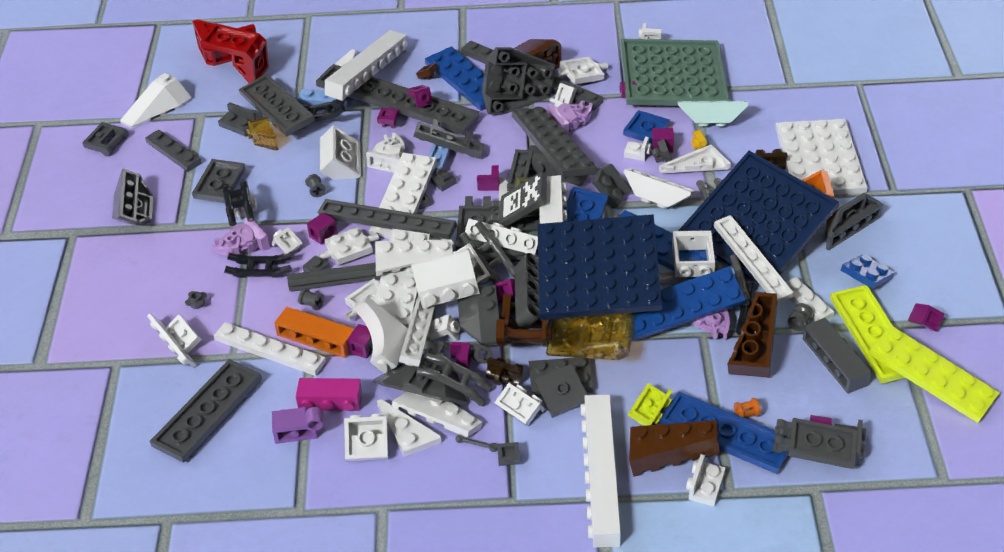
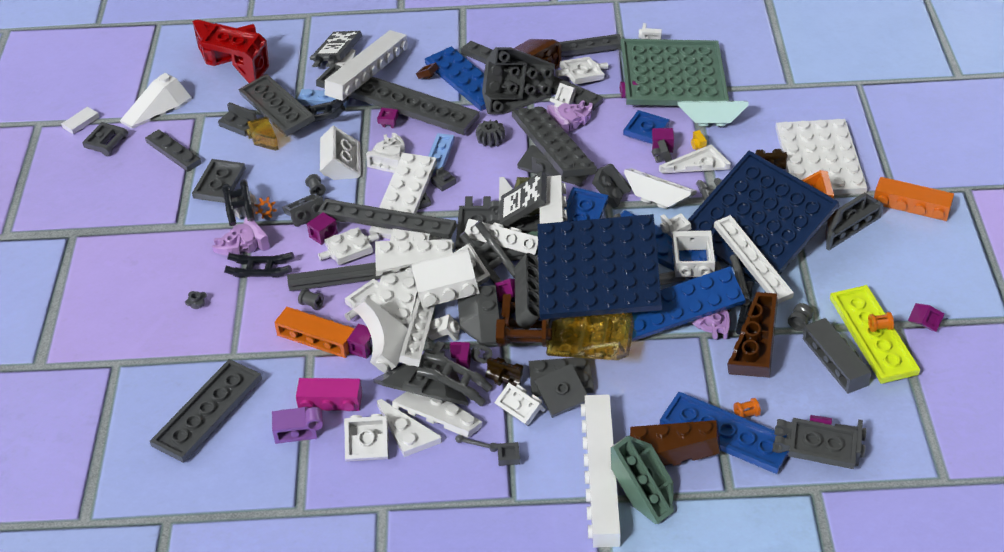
(80, 120): none -> white tile
(132, 199): dark grey wedge -> none
(179, 336): white bracket -> none
(268, 212): none -> orange gear
(270, 349): white plate -> none
(286, 240): white bracket -> none
(304, 209): none -> dark grey bracket
(315, 263): dark grey plate -> none
(335, 47): none -> dark grey tile
(421, 95): magenta bracket -> none
(449, 140): dark grey hinge -> none
(489, 182): magenta panel -> none
(490, 133): none -> dark grey gear
(520, 166): dark grey plate -> none
(590, 45): none -> dark grey plate
(637, 150): white bracket -> none
(643, 478): none -> sand green wedge
(648, 405): neon yellow bracket -> none
(677, 223): none -> white bracket
(705, 482): white bracket -> none
(804, 295): white plate -> none
(867, 271): blue plate -> none
(880, 322): none -> orange bush
(914, 198): none -> orange brick
(934, 373): neon yellow plate -> none

